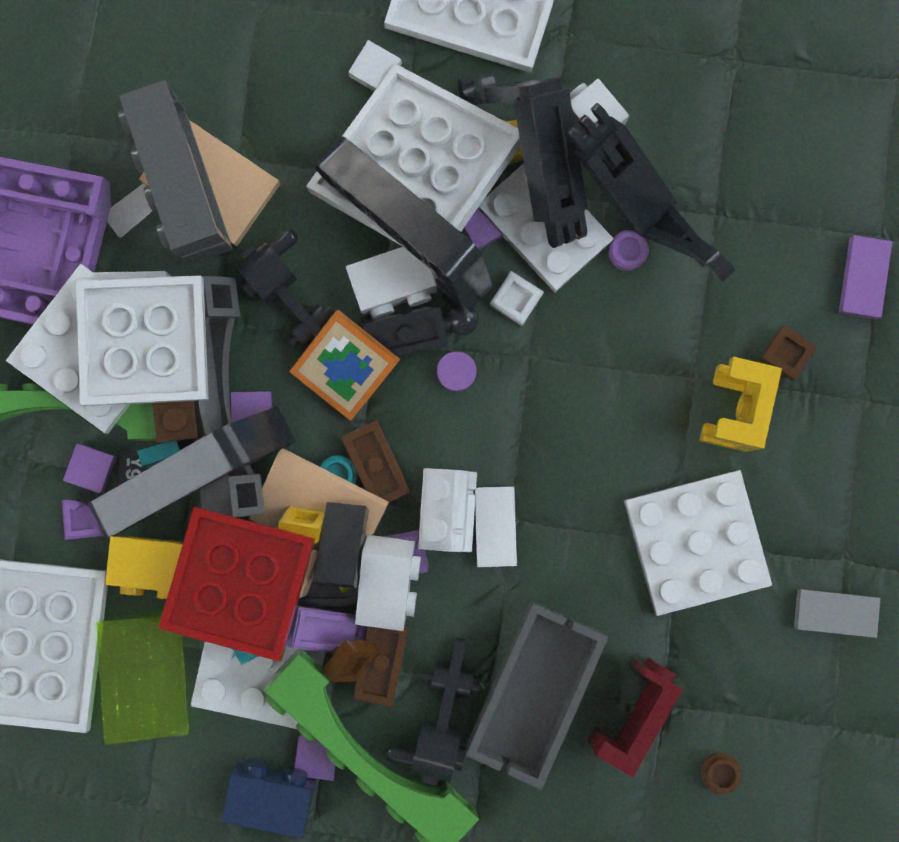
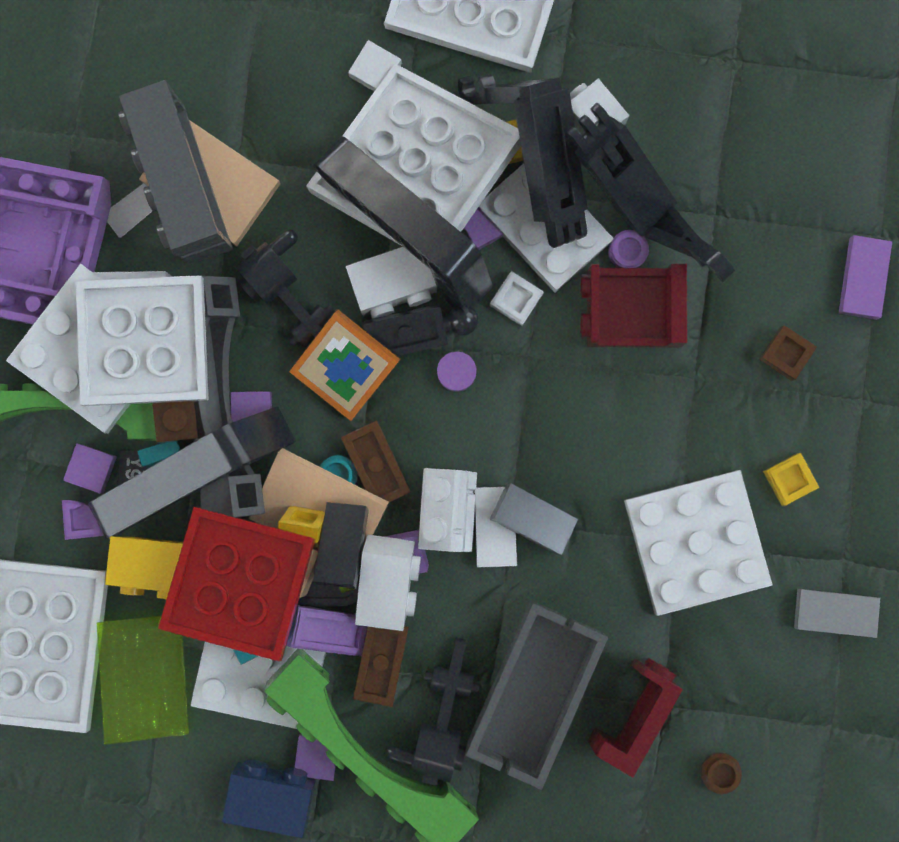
(350, 660): reddish brown plate -> none
(533, 519): none -> tile
(635, 307): none -> dark red panel
(754, 408): yellow panel -> none
(791, 479): none -> yellow tile

